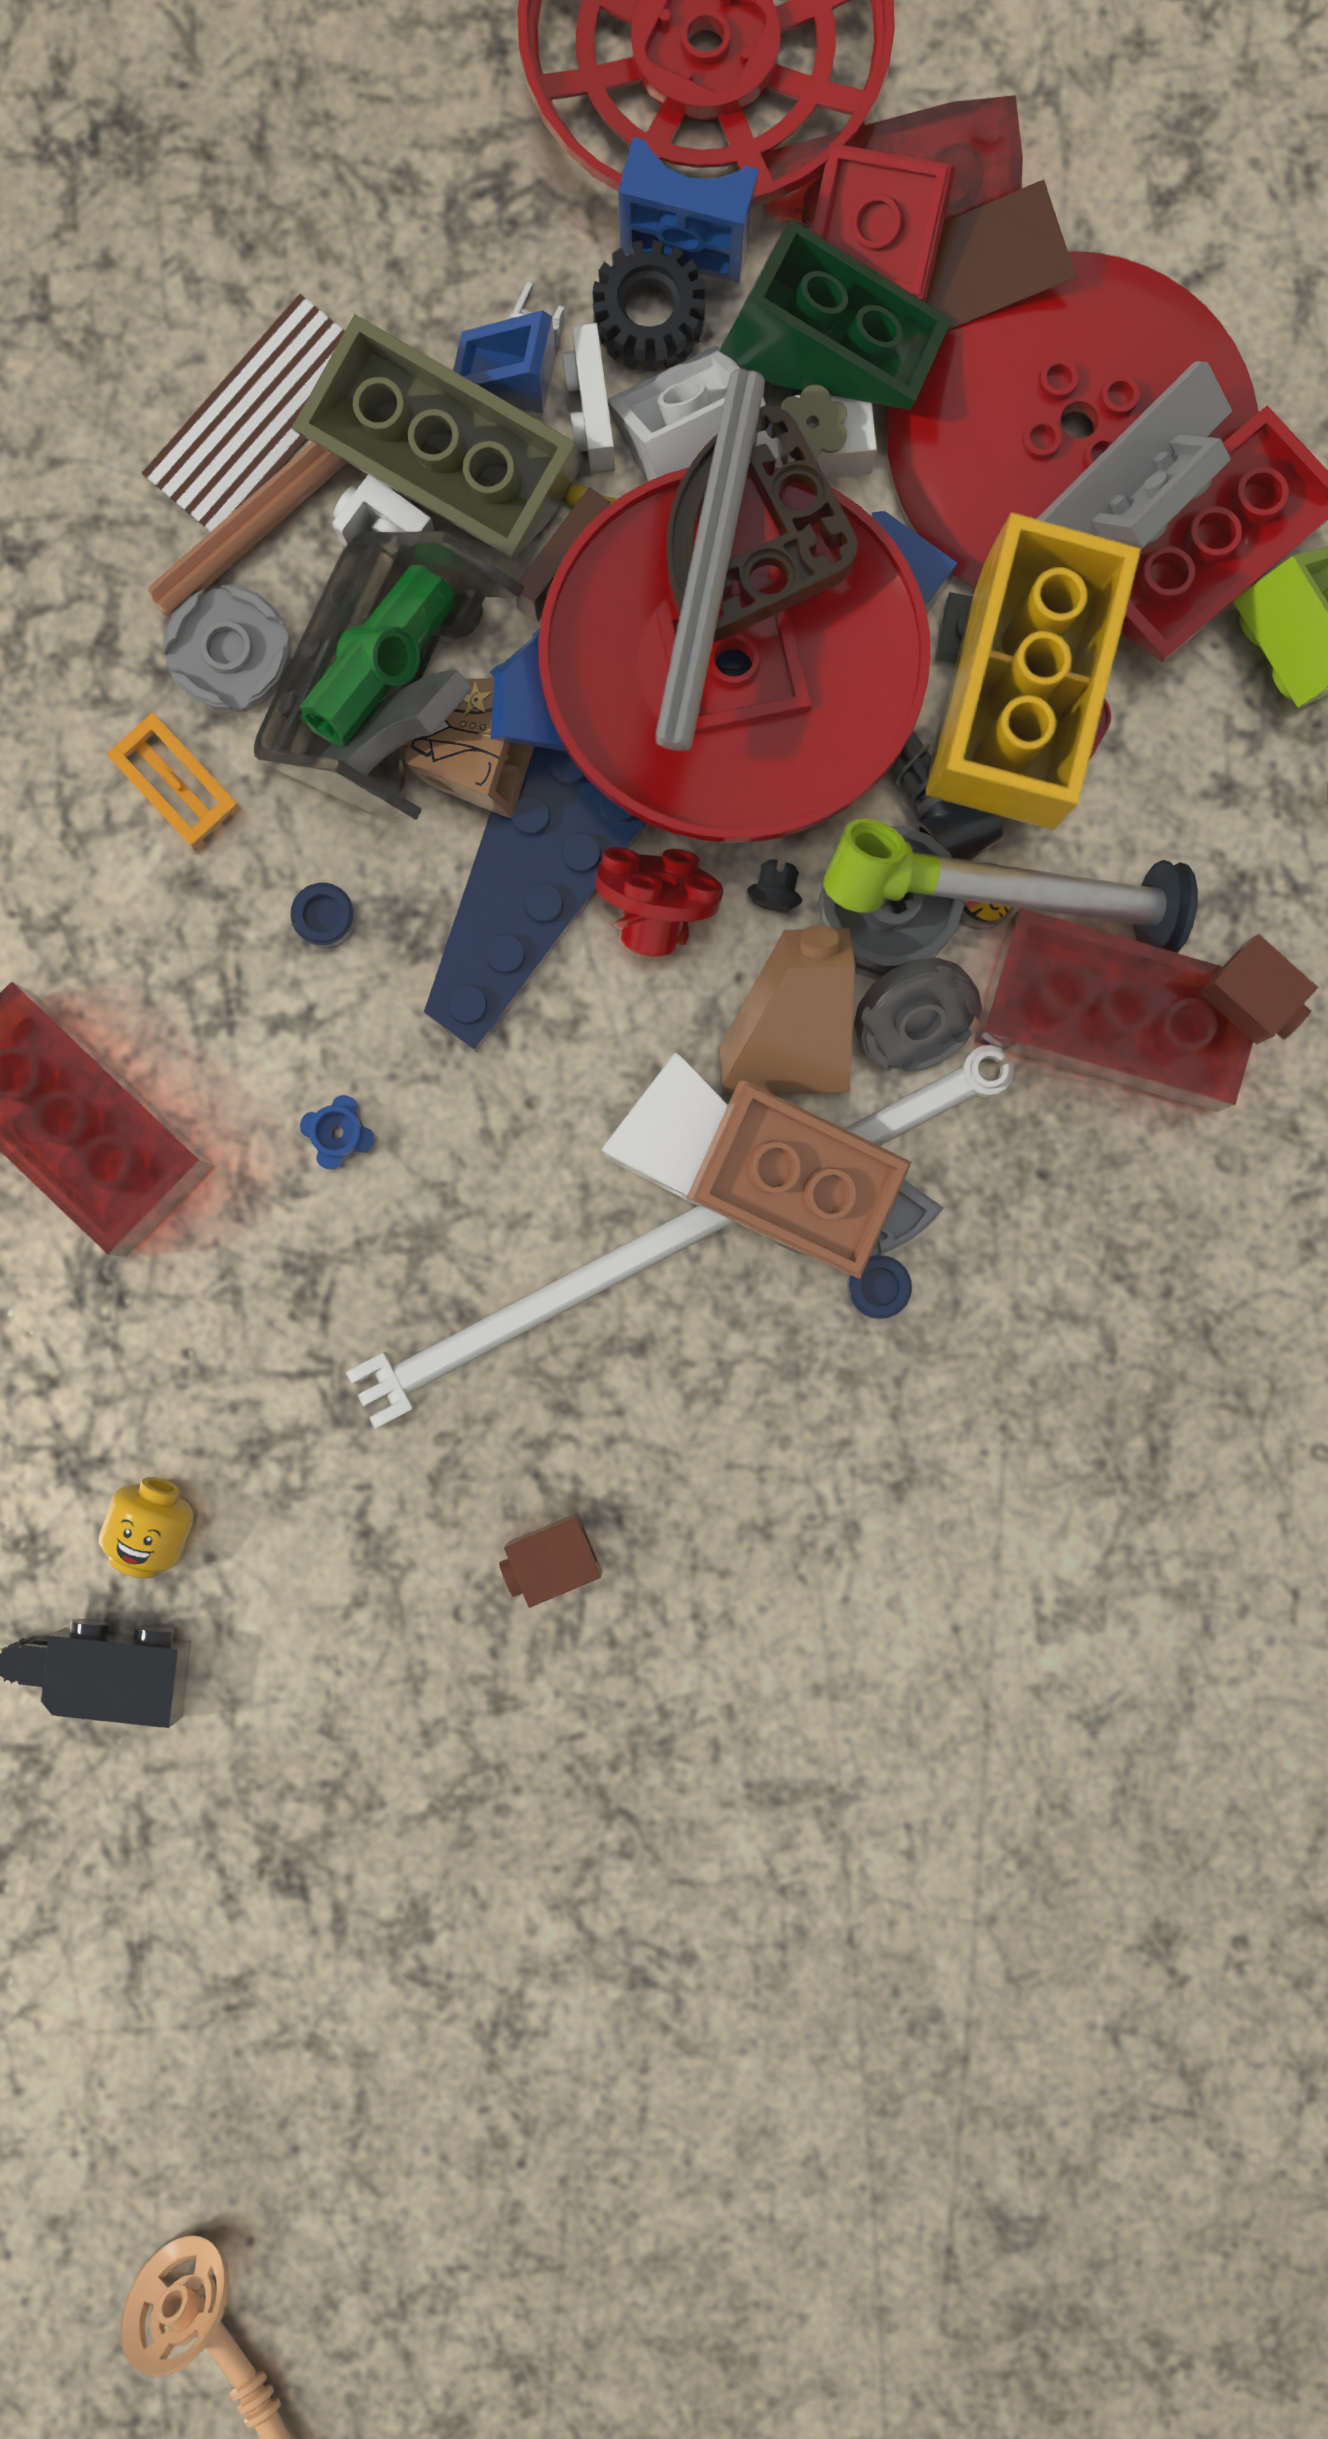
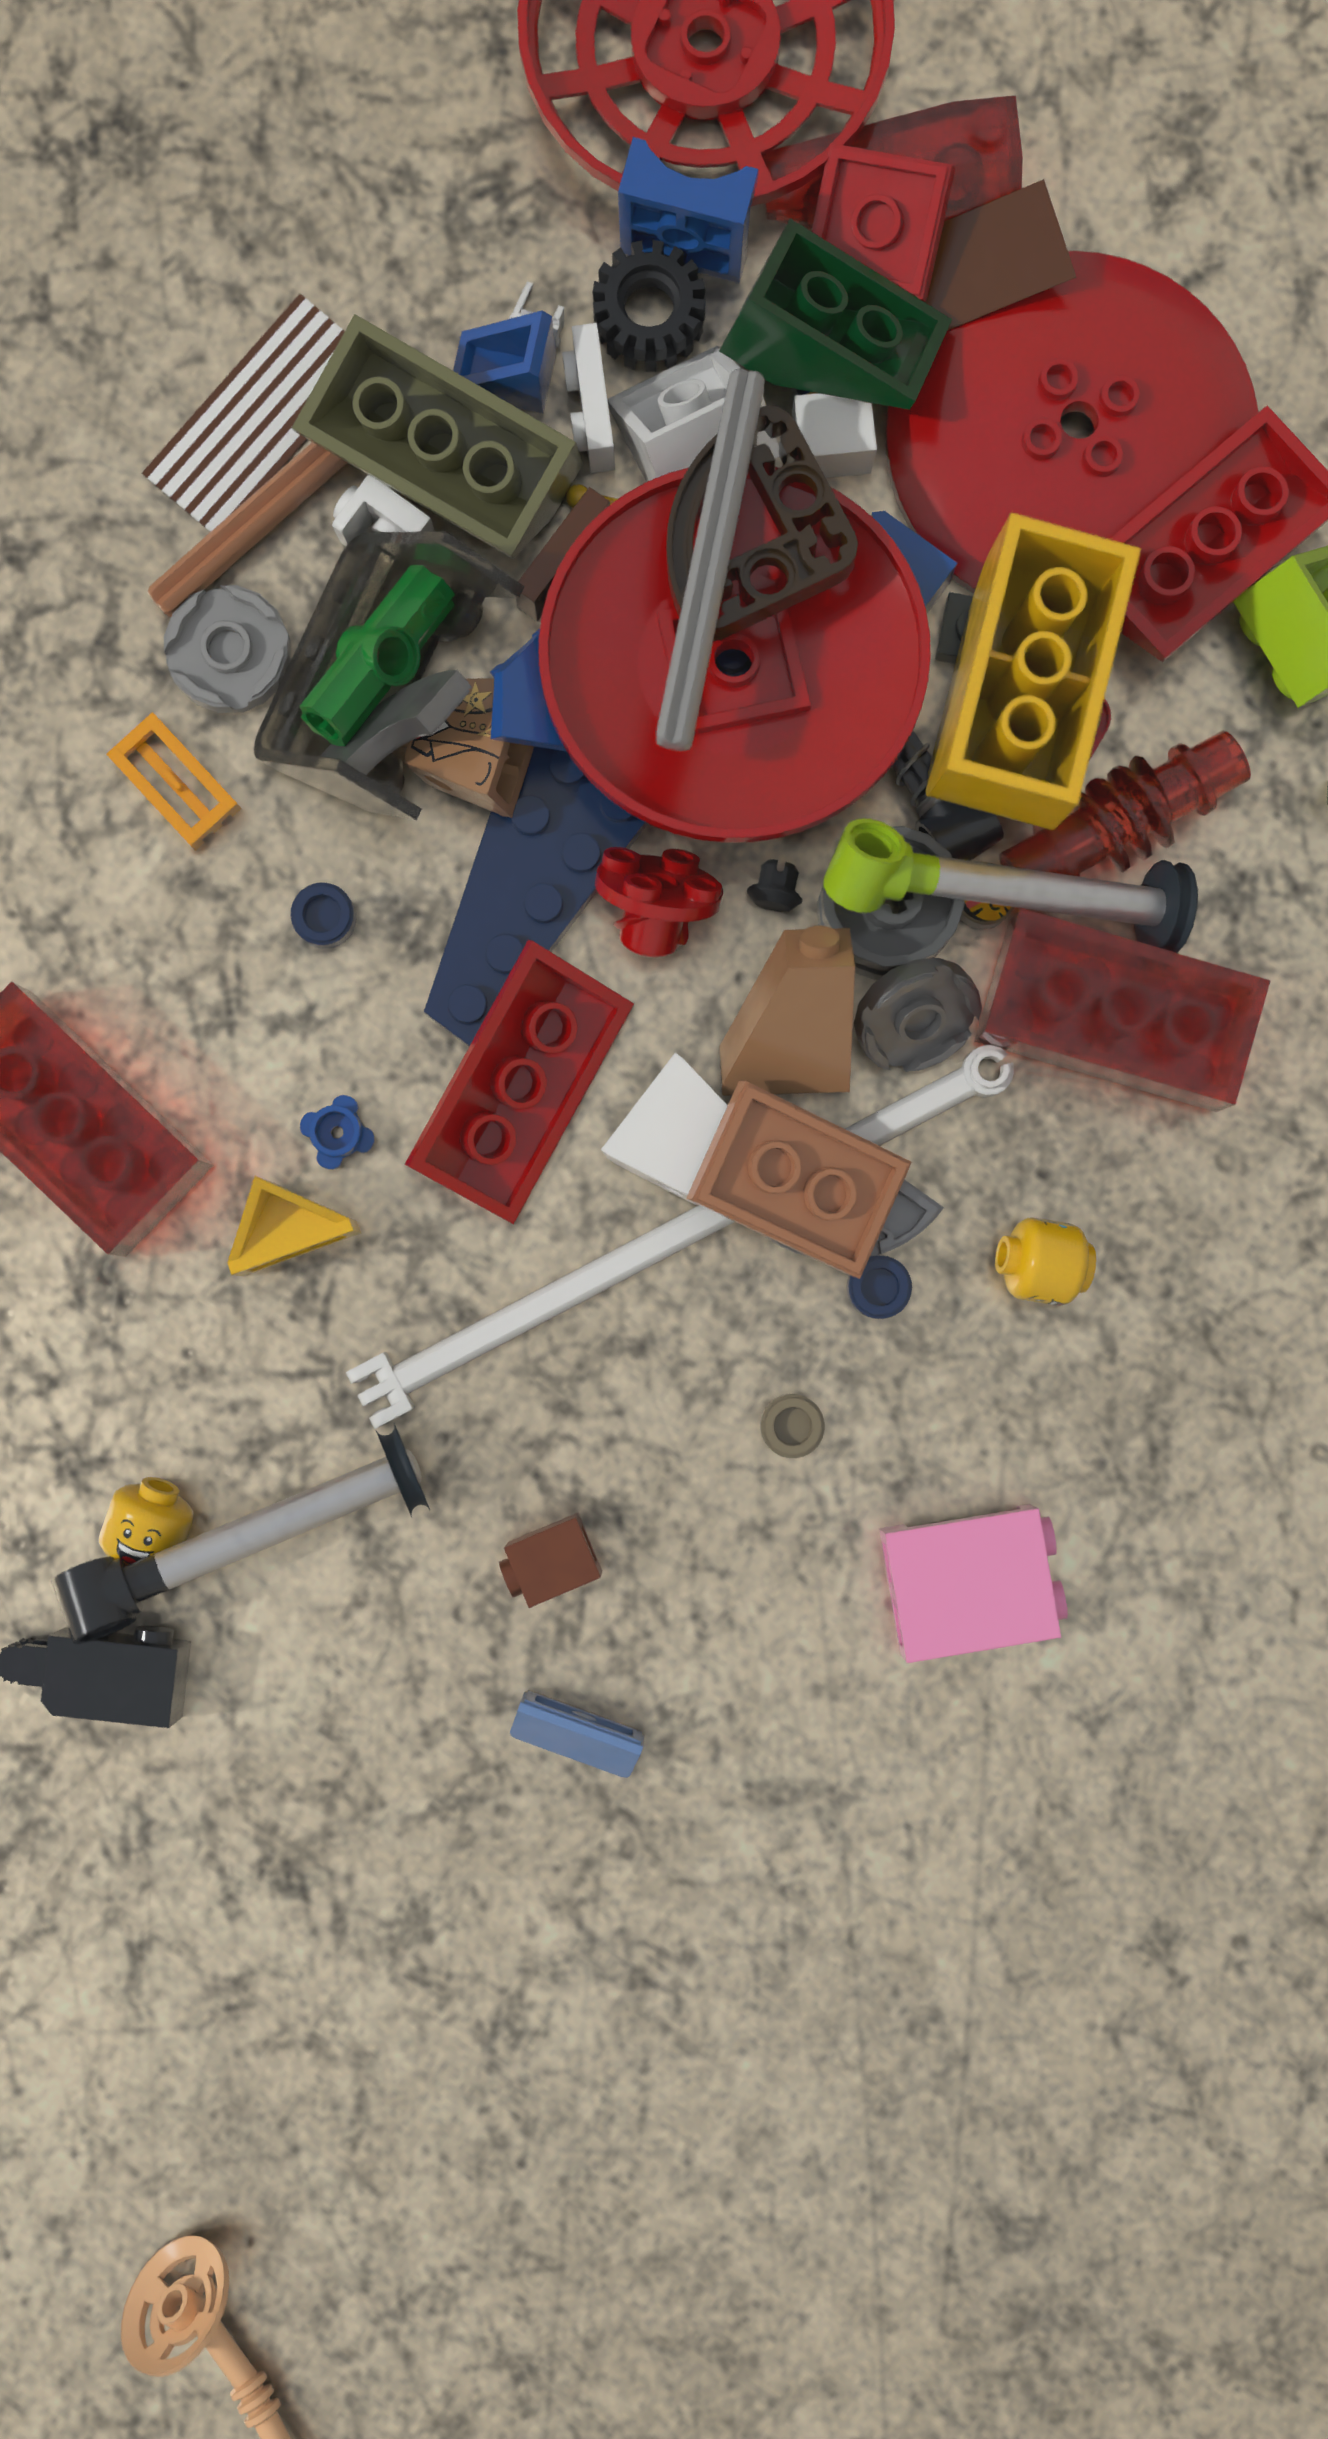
(107, 1594): none -> piece
(282, 1227): none -> yellow slope
(519, 1082): none -> red slope
(577, 1734): none -> medium blue slope
(792, 1426): none -> dark tan tile
(816, 408): olive plant -> none
(973, 1583): none -> bright pink panel
(1046, 1261): none -> yellow head
(1132, 806): none -> clear red piece
(1151, 466): light grey bracket -> none
(1260, 991): copper brick -> none

